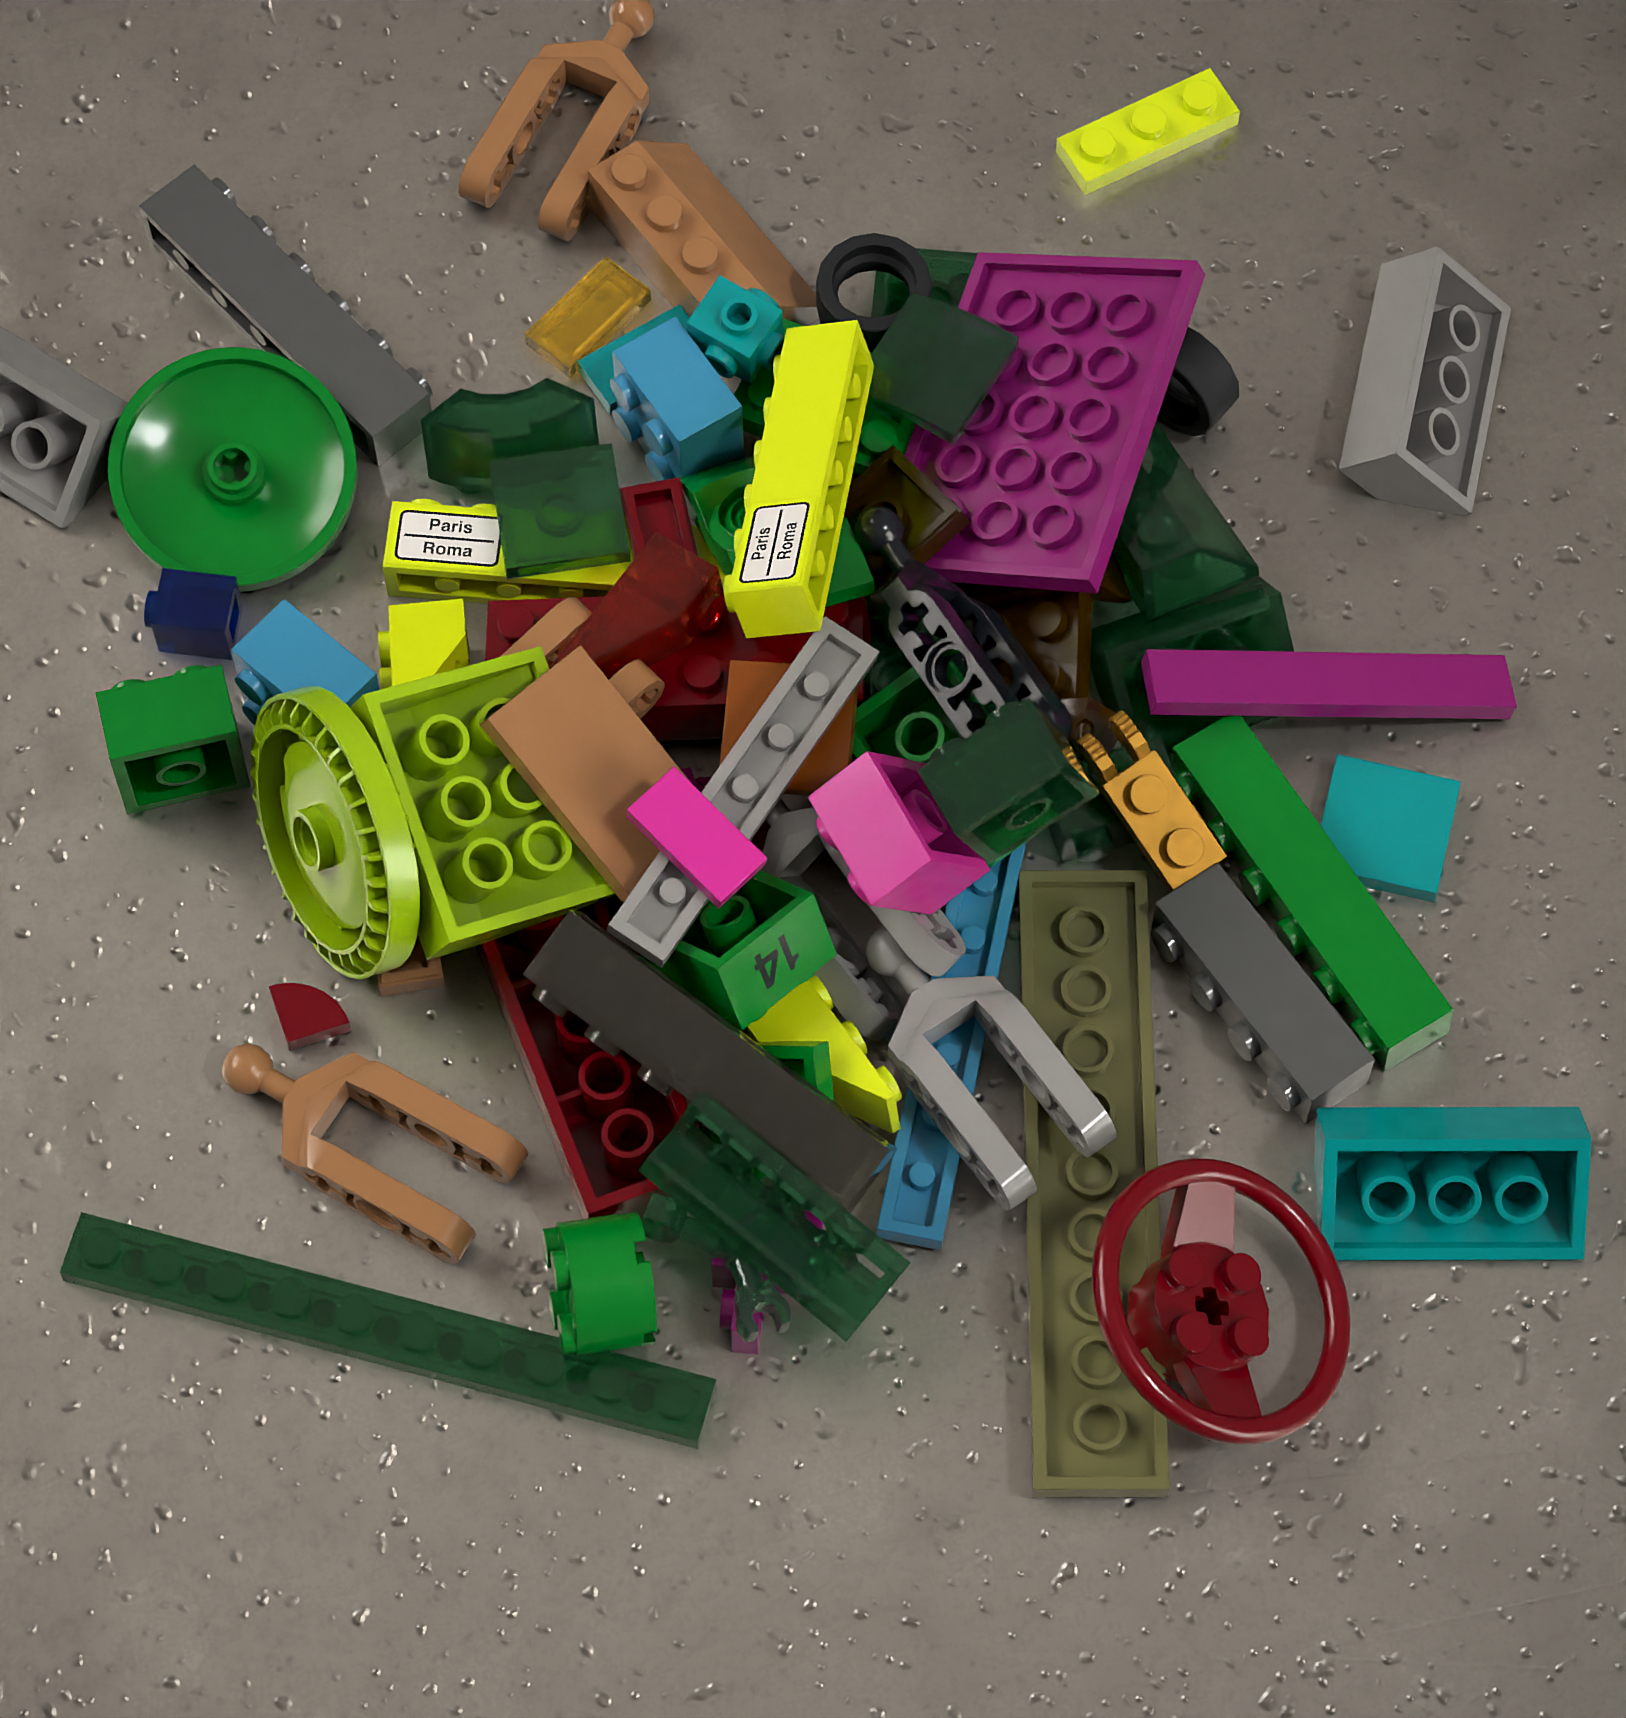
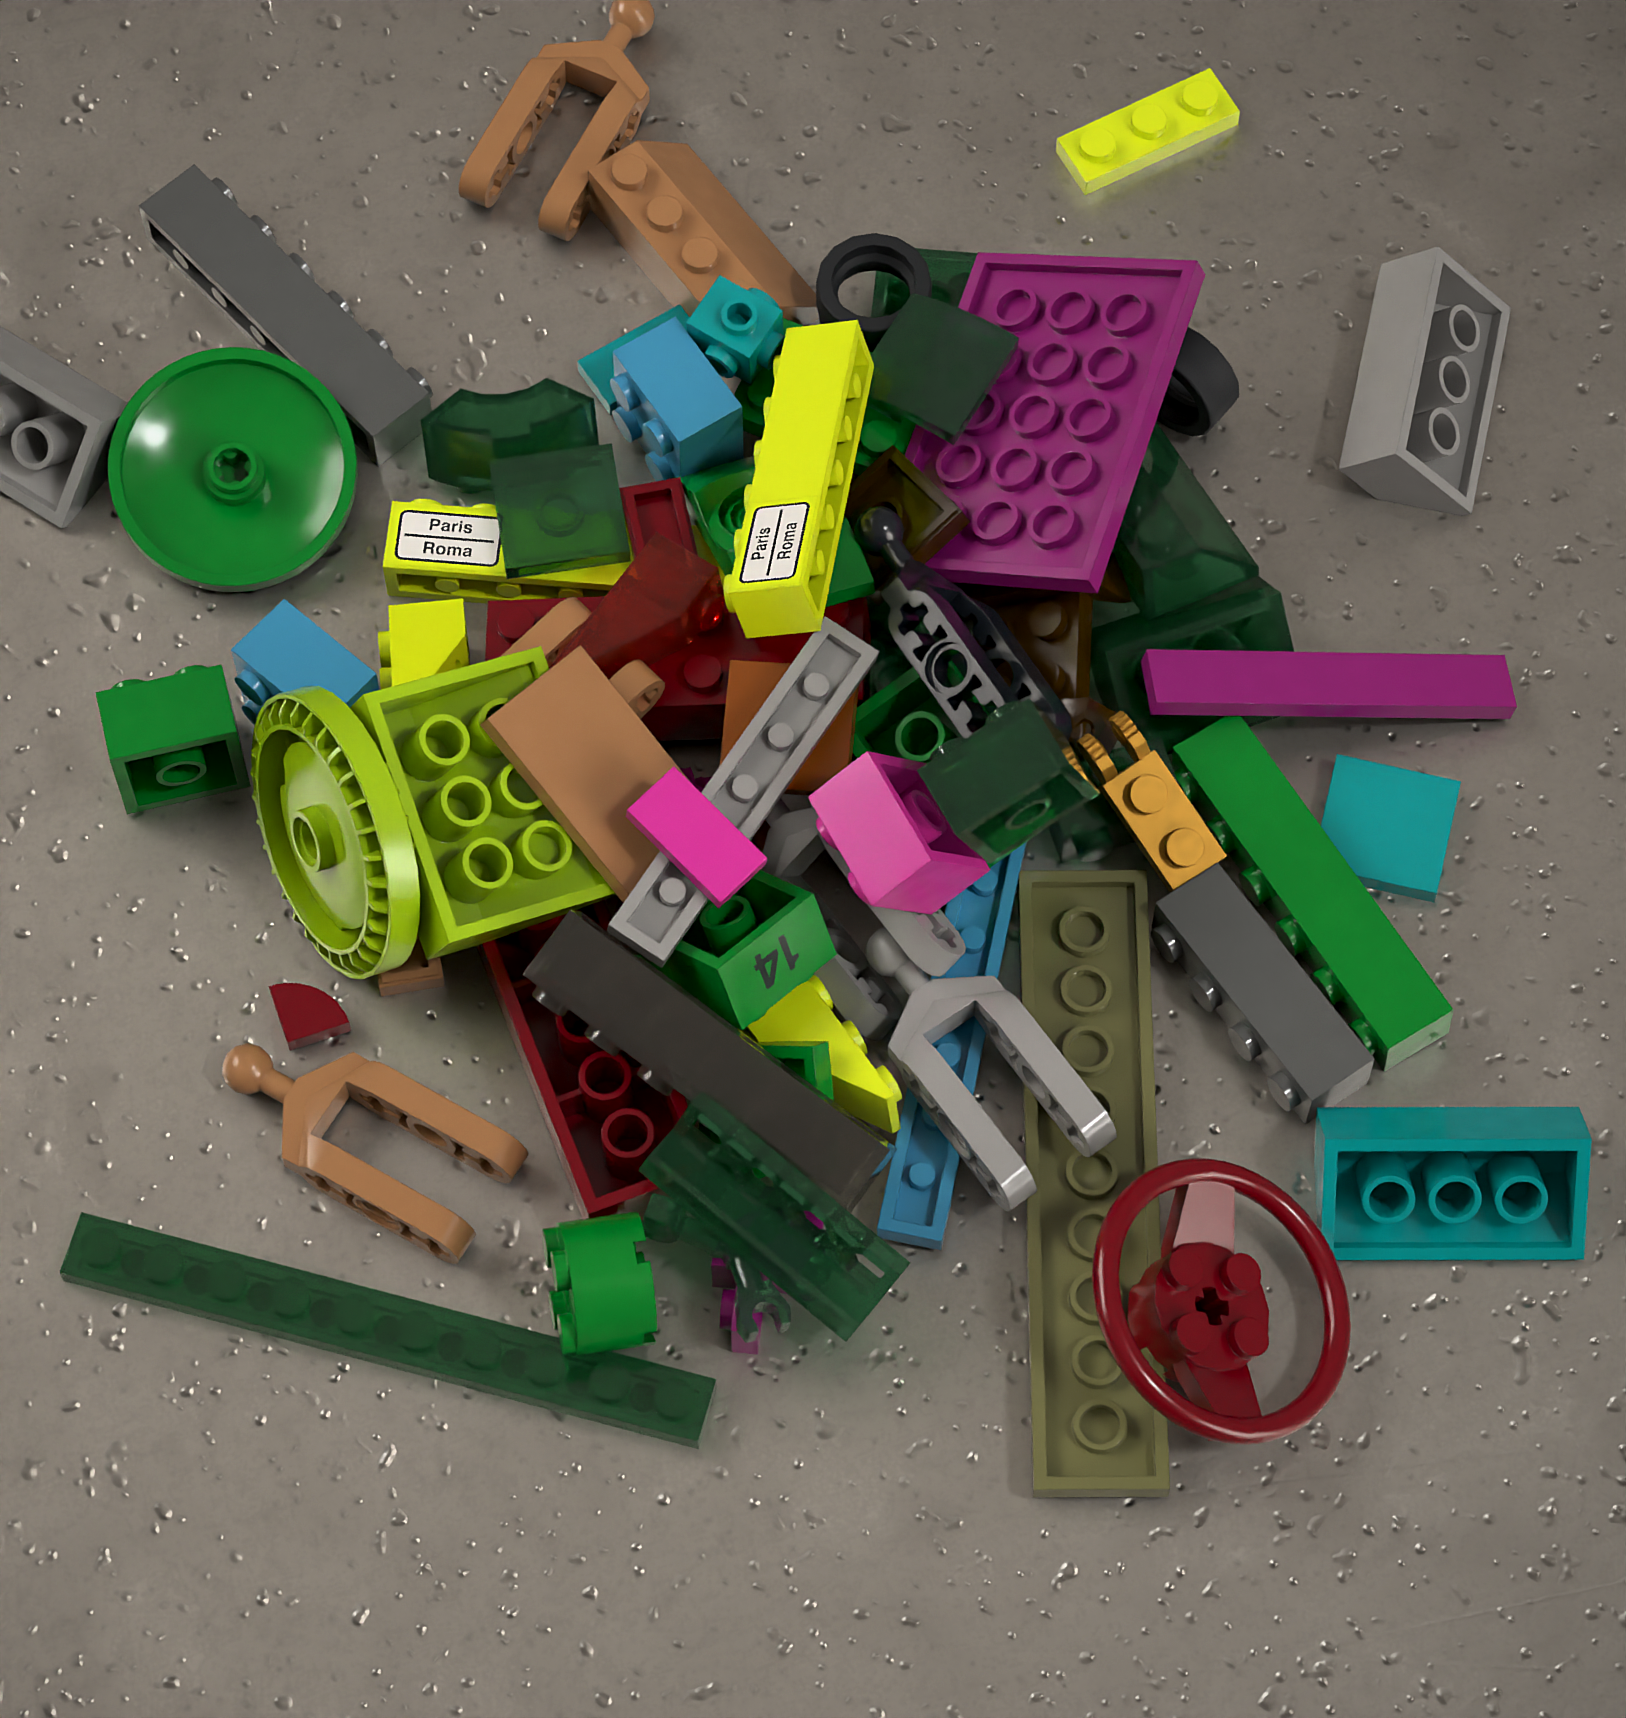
(195, 613): clear blue brick -> none
(588, 316): clear yellow tile -> none

